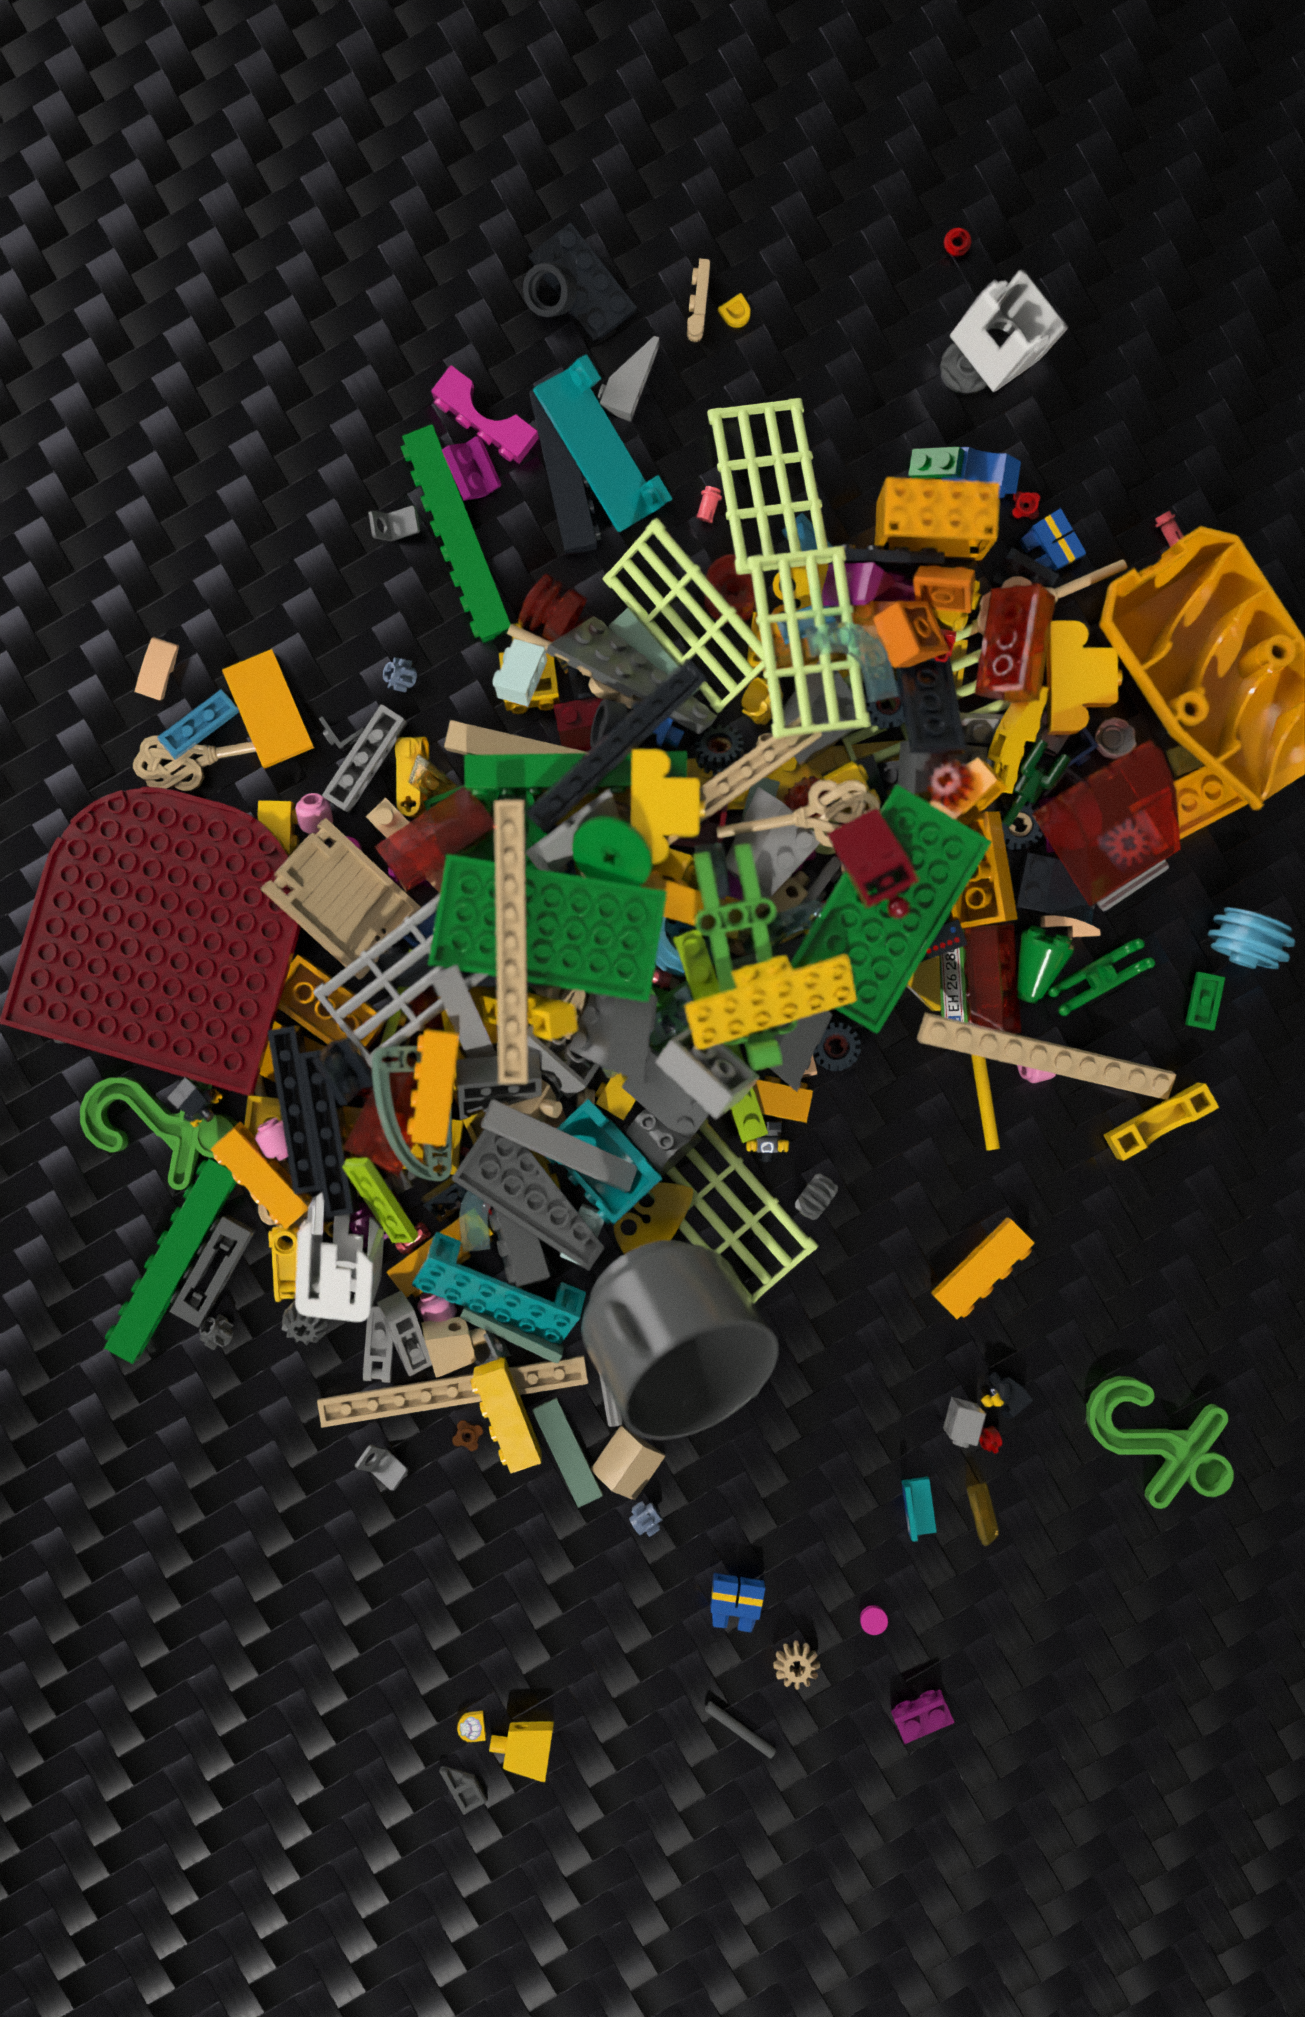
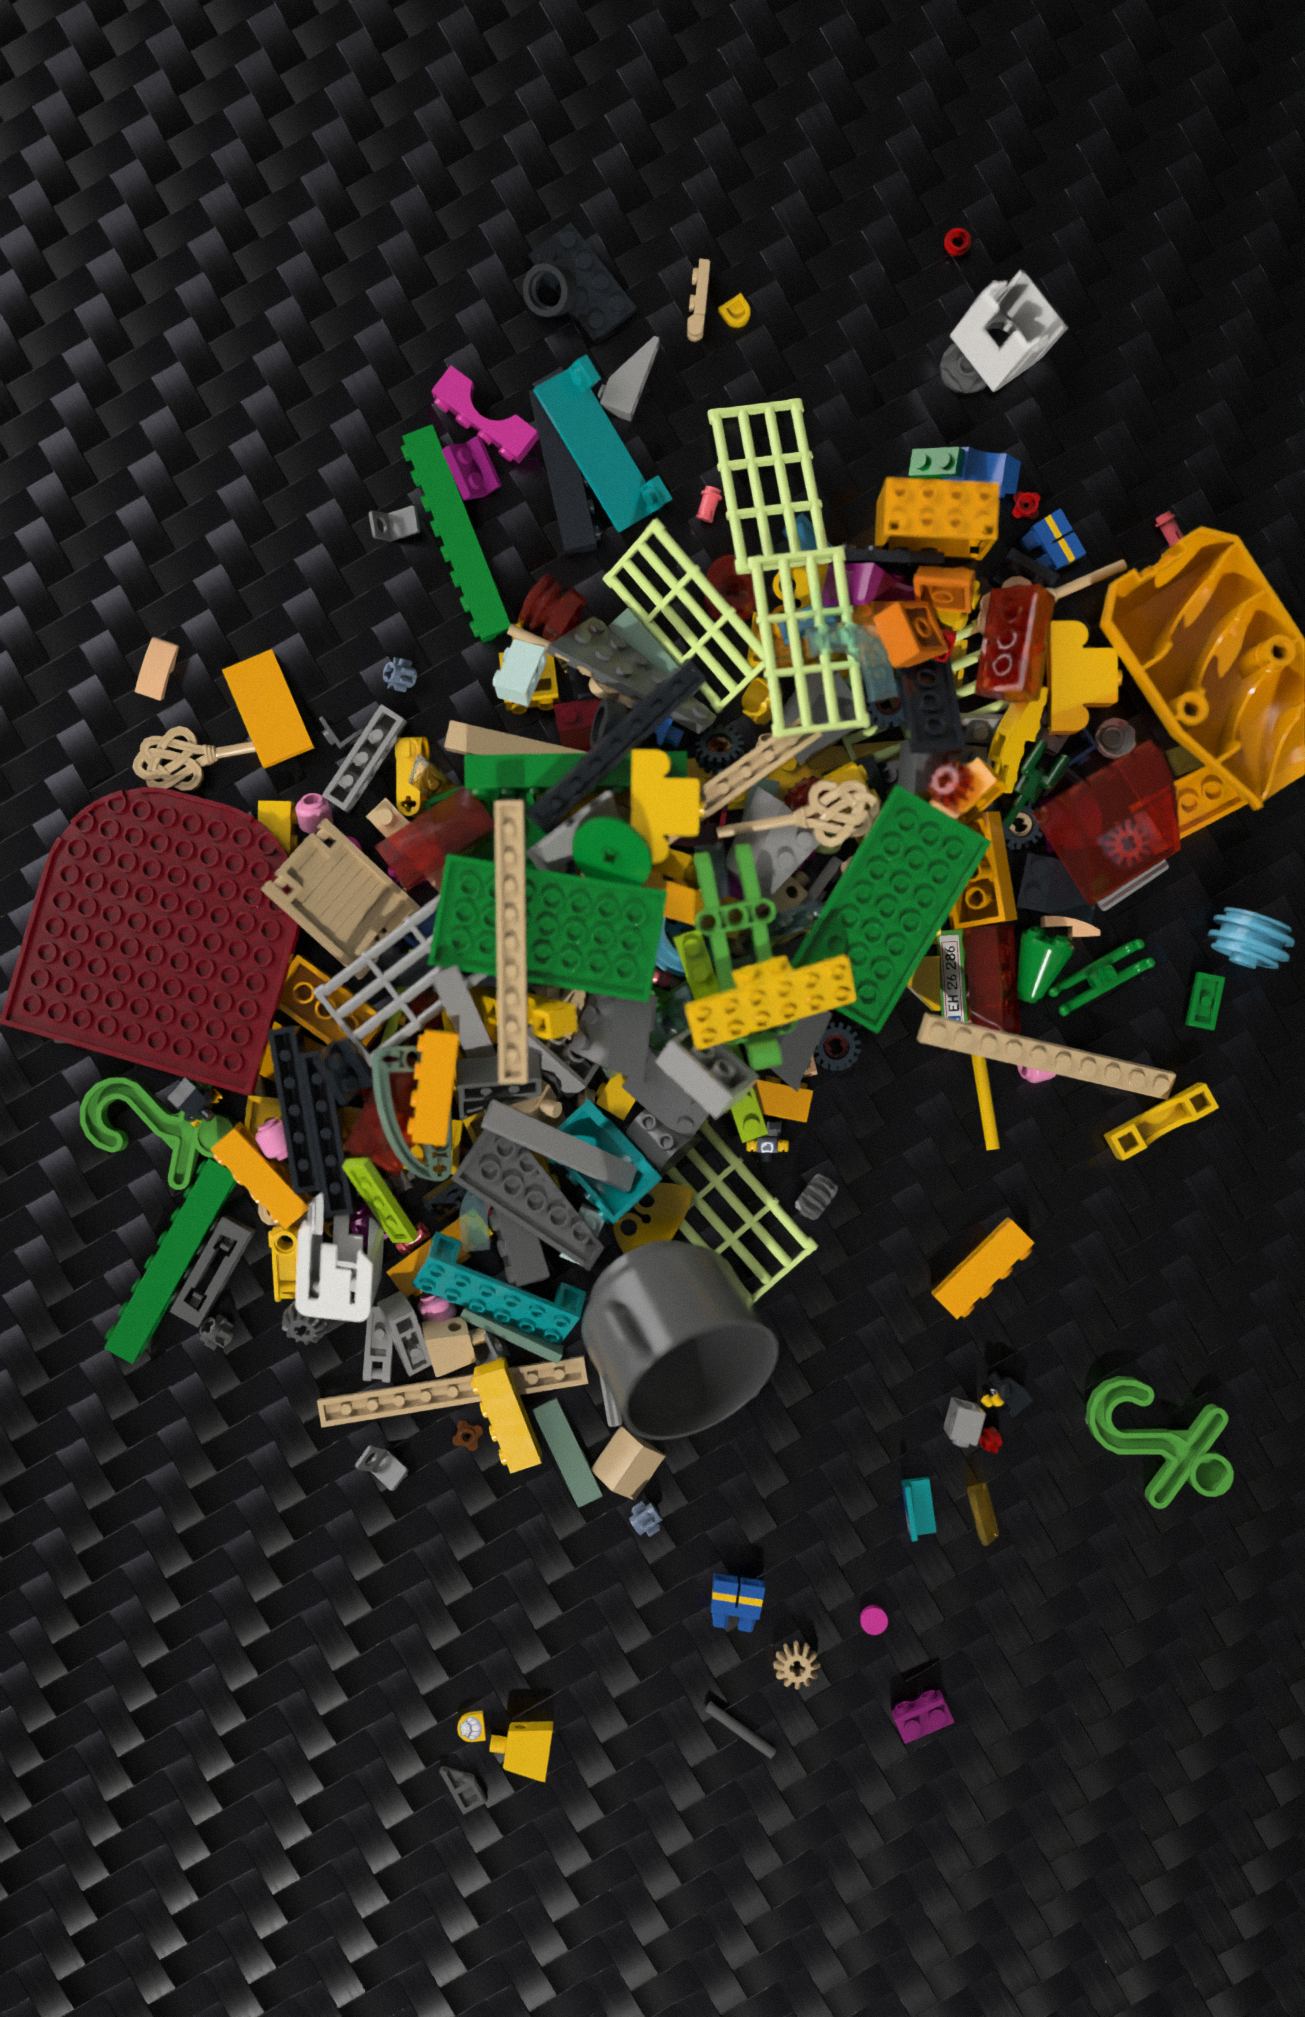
(198, 724): dark azure tile -> none
(870, 857): dark red slope -> none
(948, 939): black sticker -> none

